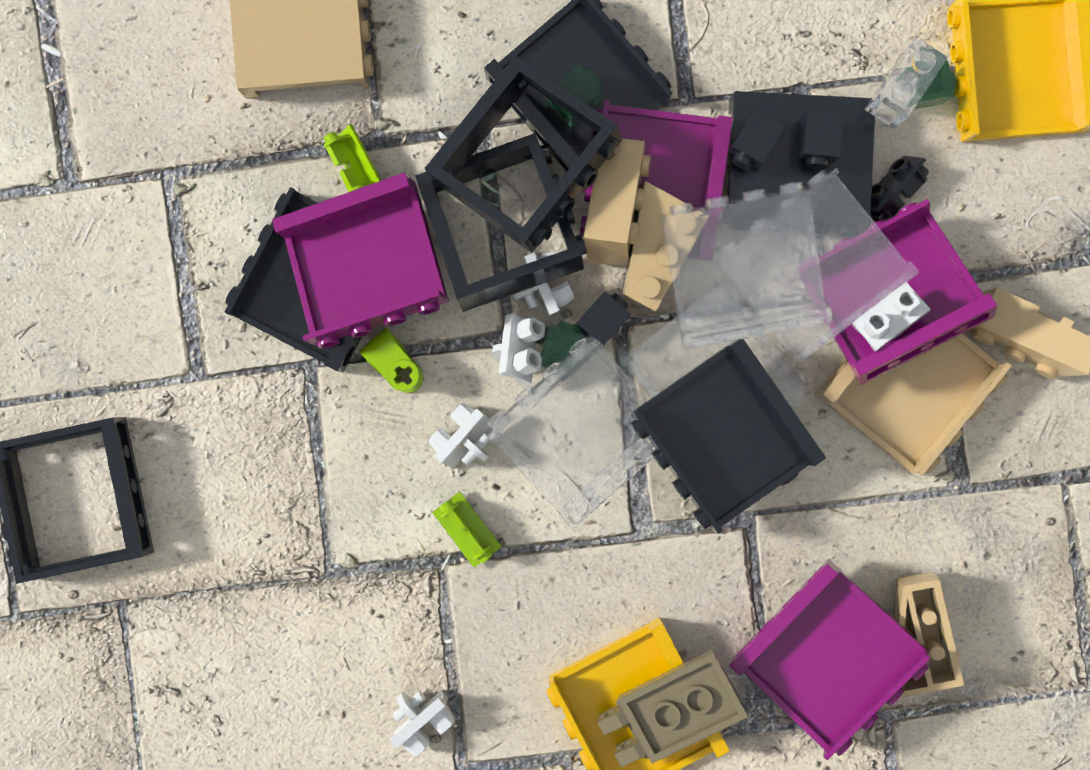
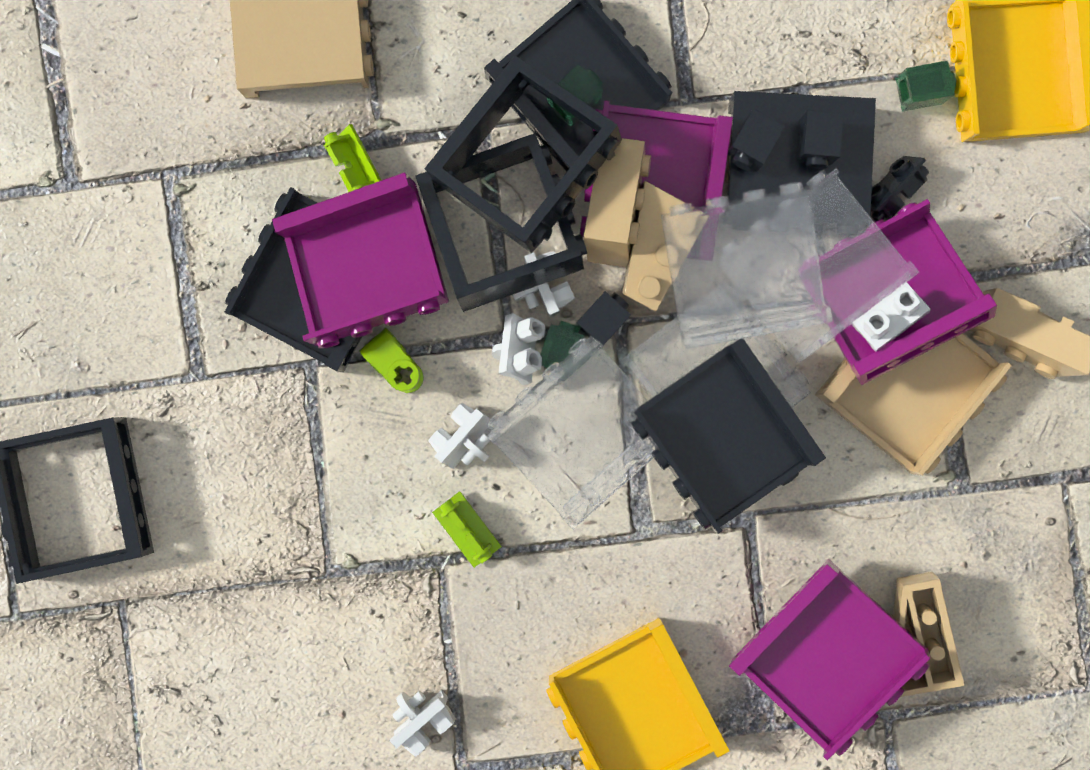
(674, 710): dark tan tile -> none
(906, 83): clear brick -> none

